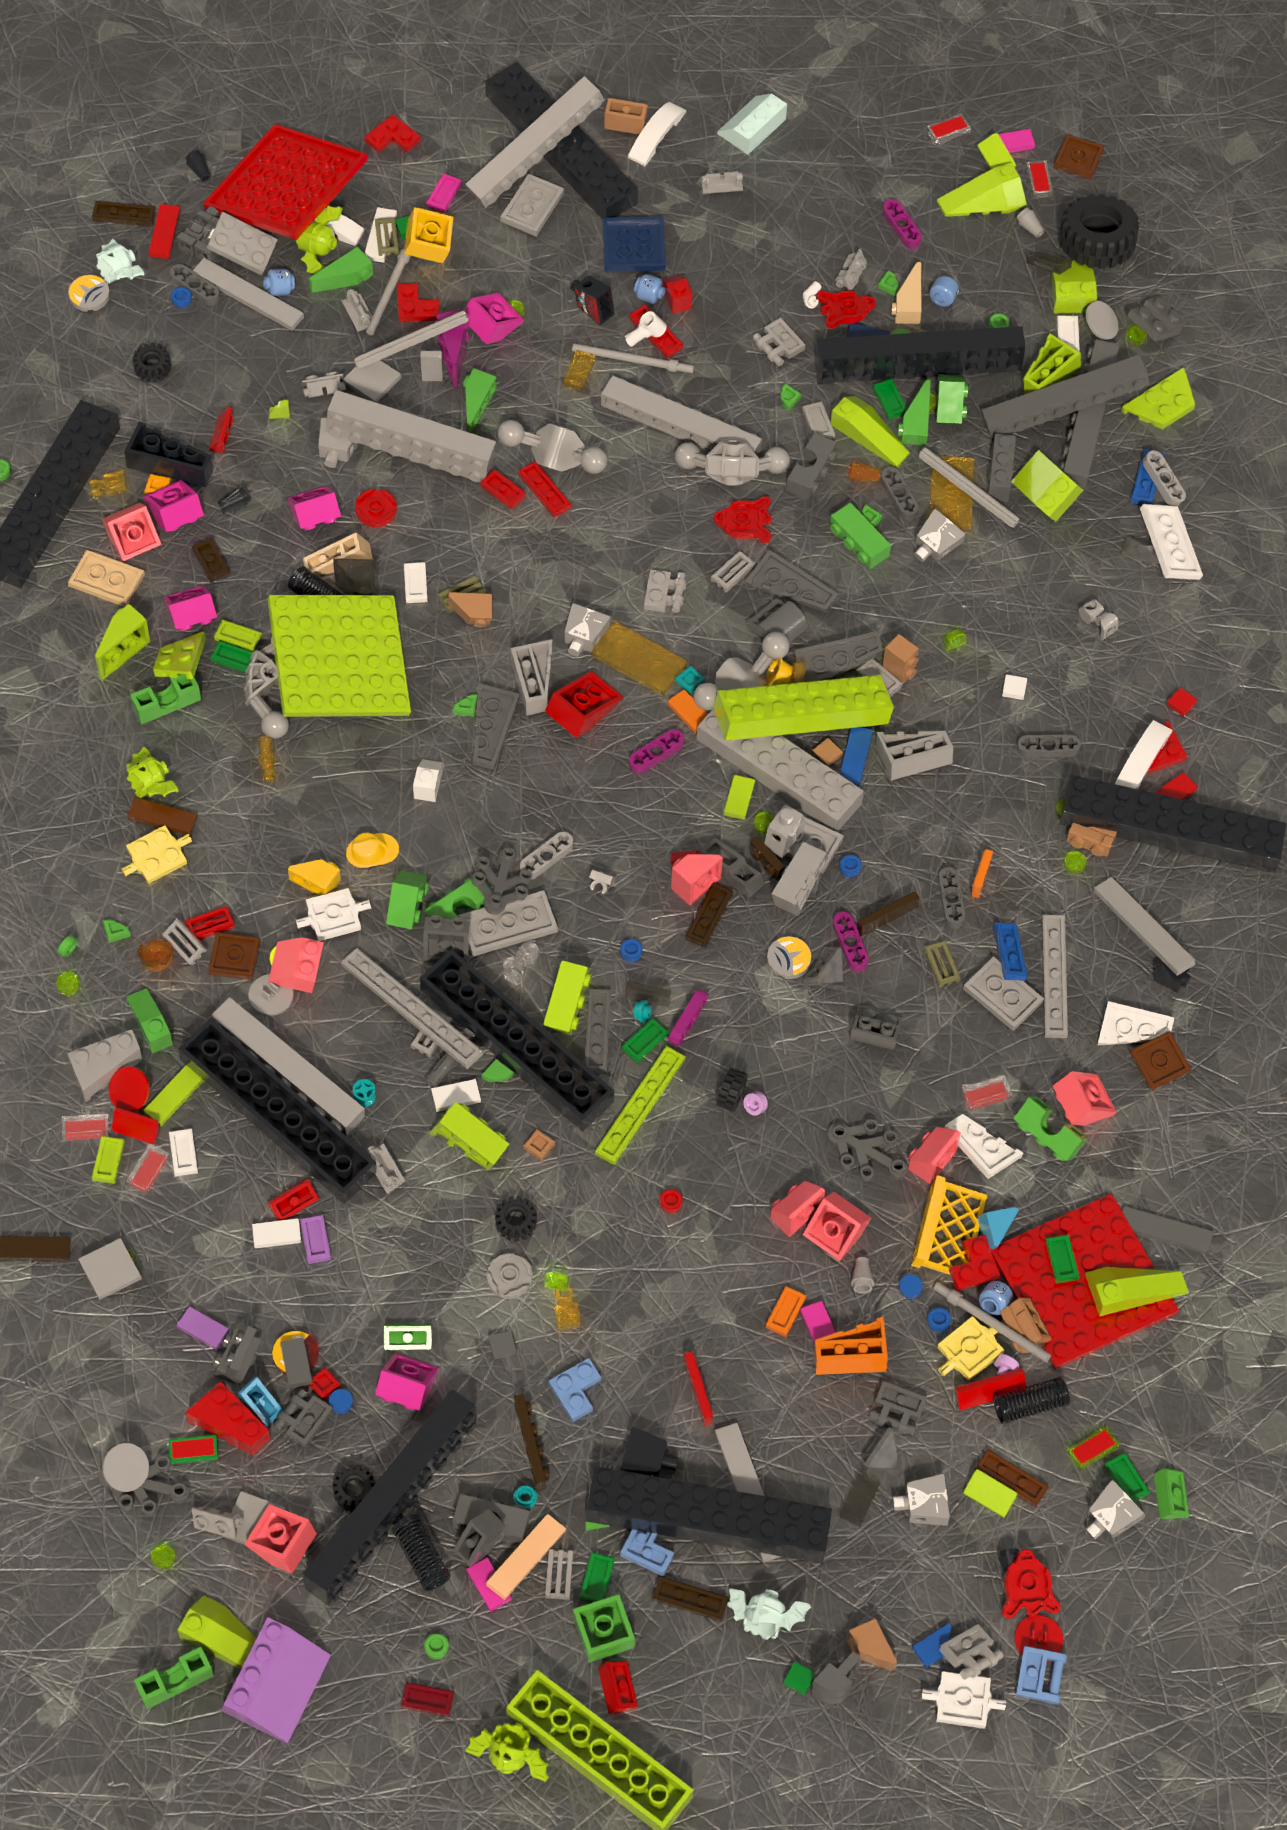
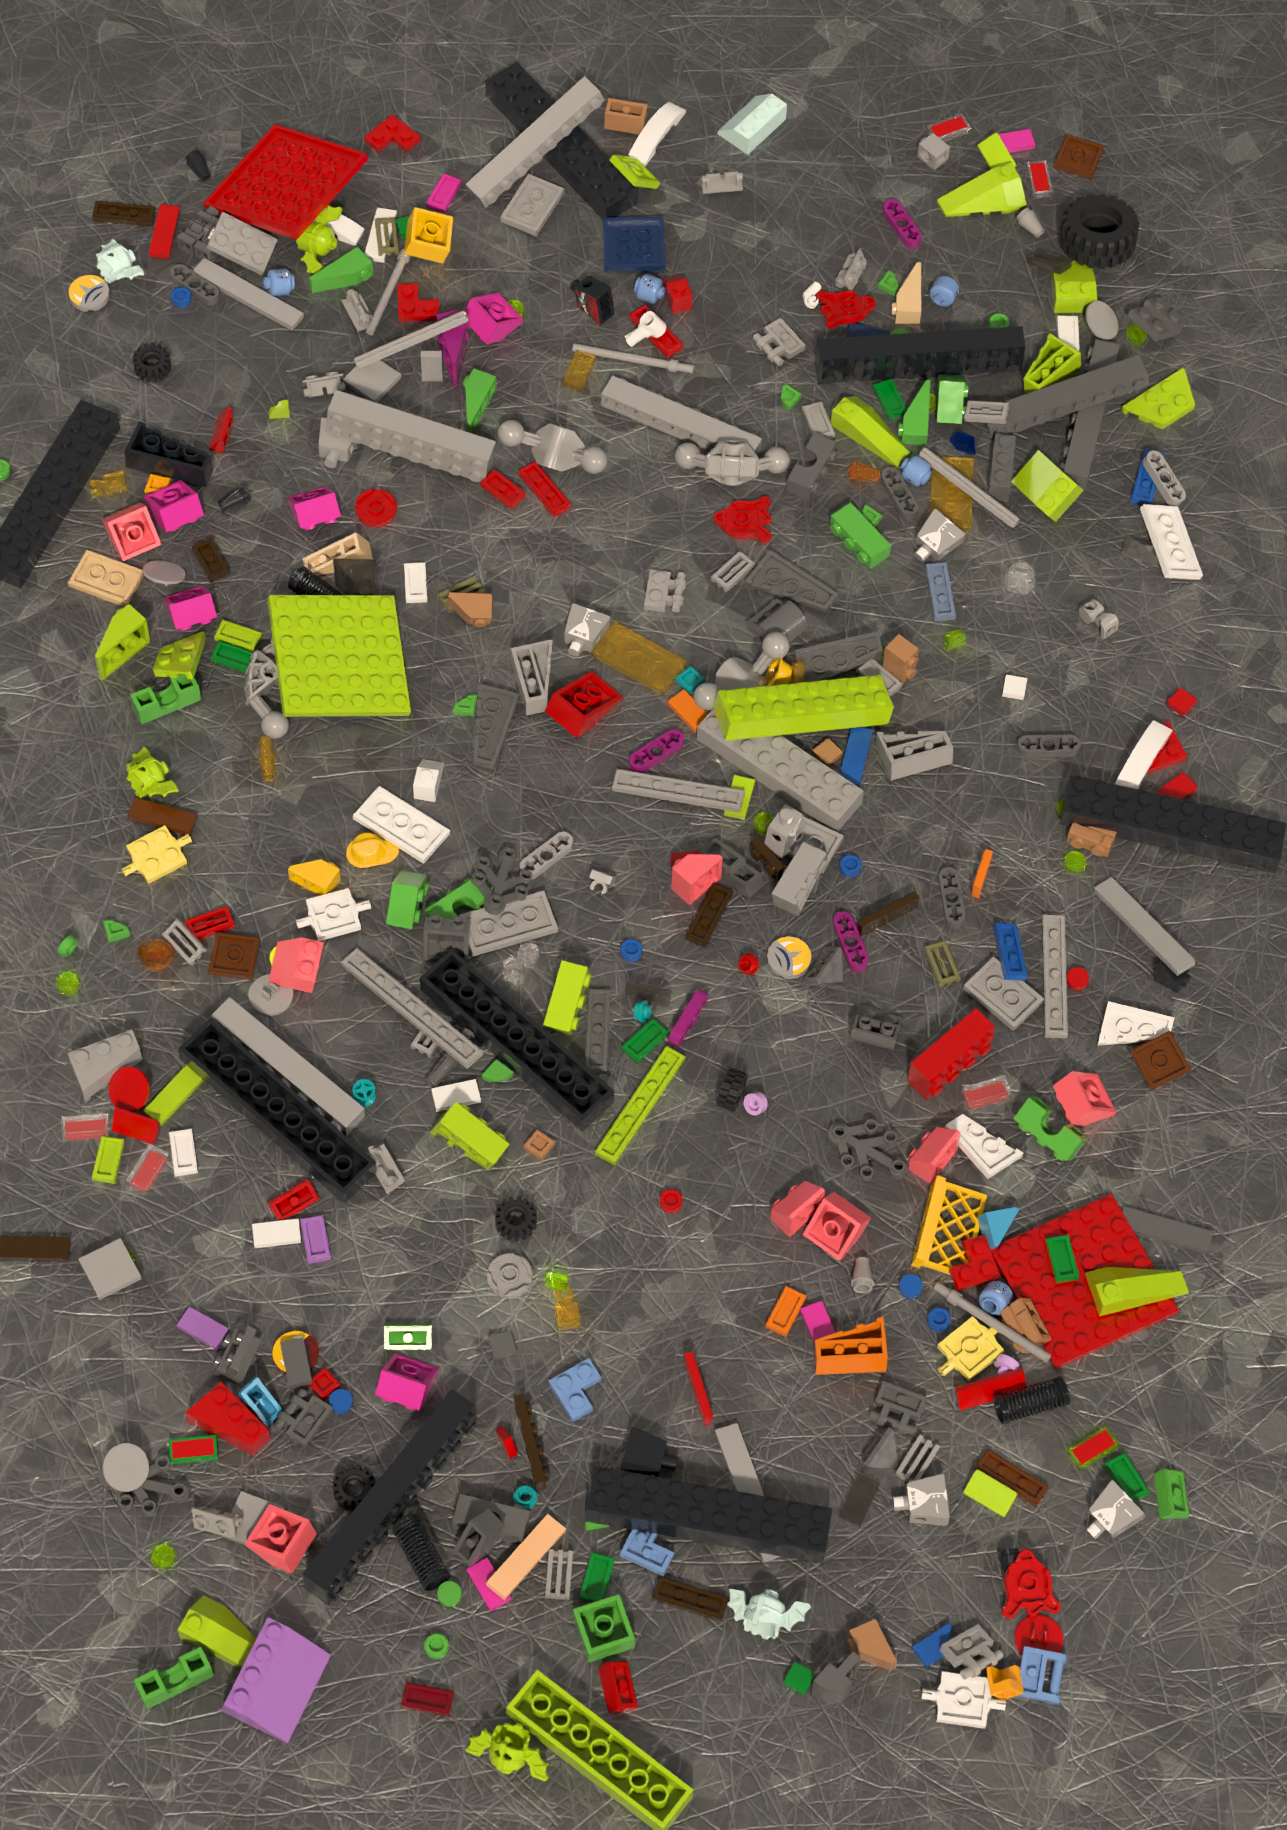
(150, 1020): bright green slope -> none
(164, 572): none -> light grey piece
(401, 824): none -> white tile
(449, 1594): none -> bright green tile
(506, 1442): none -> red tile
(635, 171): none -> lime tile
(678, 790): none -> light grey tile
(748, 964): none -> red plate
(916, 471): none -> medium blue head
(927, 1444): none -> light grey tile
(933, 151): none -> light grey brick
(940, 591): none -> sand blue tile
(951, 1054): none -> red brick
(963, 443): none -> clear blue slope
(986, 415): none -> light grey tile
(1005, 1682): none -> light orange panel
(1020, 577): none -> clear hair
(1077, 978): none -> red tile

